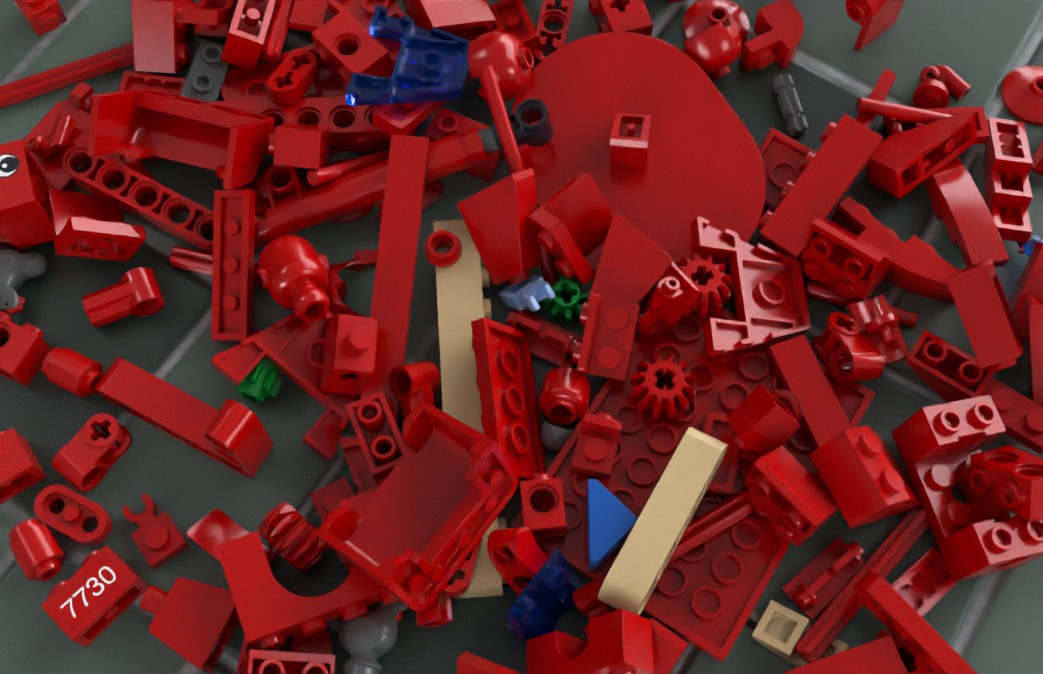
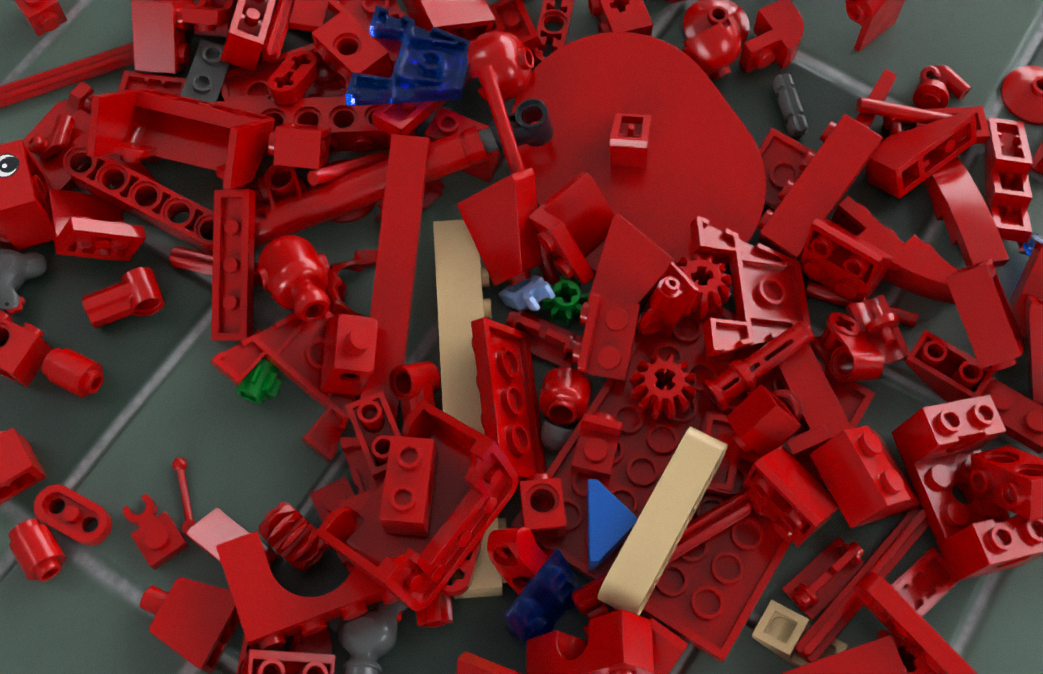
(89, 455): red piece -> none
(94, 596): red brick -> none
(180, 465): none -> red hinge
(226, 435): red beam -> none
(409, 486): none -> red brick
(443, 239): red plate -> none
(744, 378): none -> red pin
(808, 442): none -> red tile

